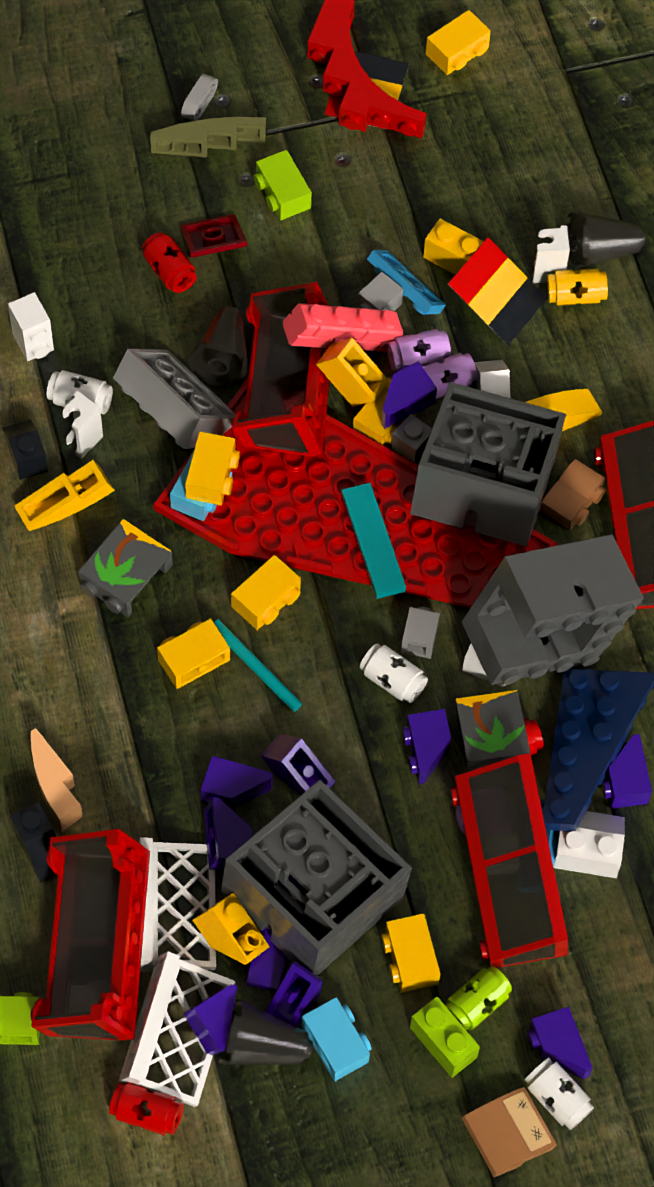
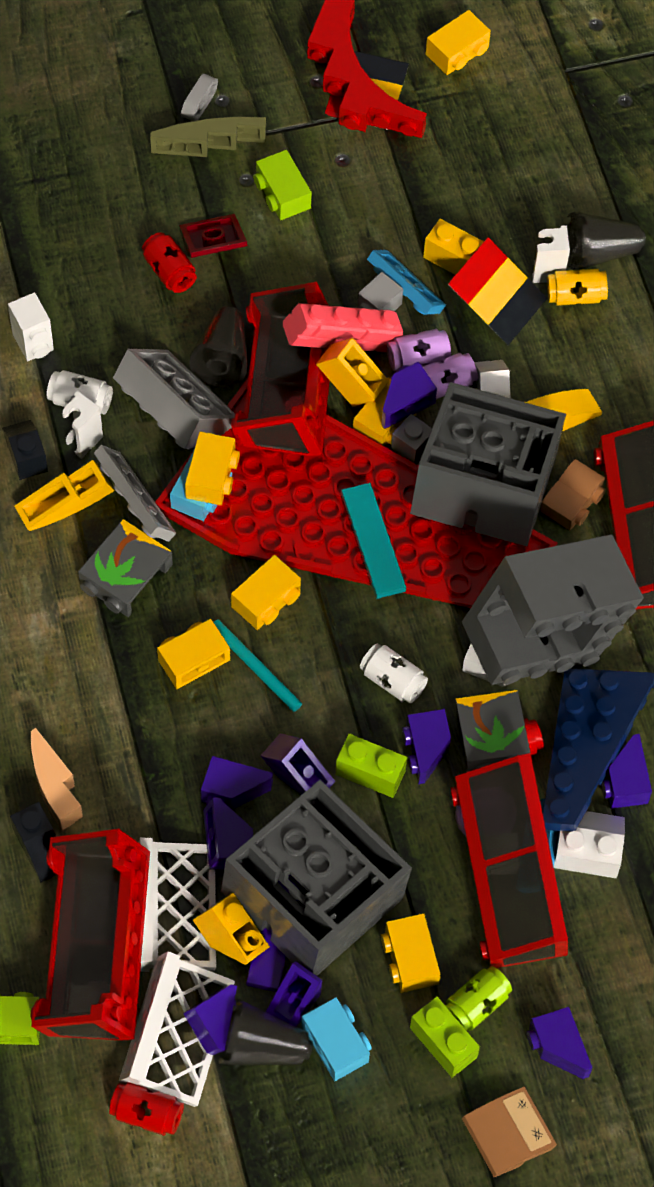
(134, 492): none -> light grey plate
(371, 765): none -> lime brick
(420, 632): light grey brick -> none
(549, 1081): white piece -> none

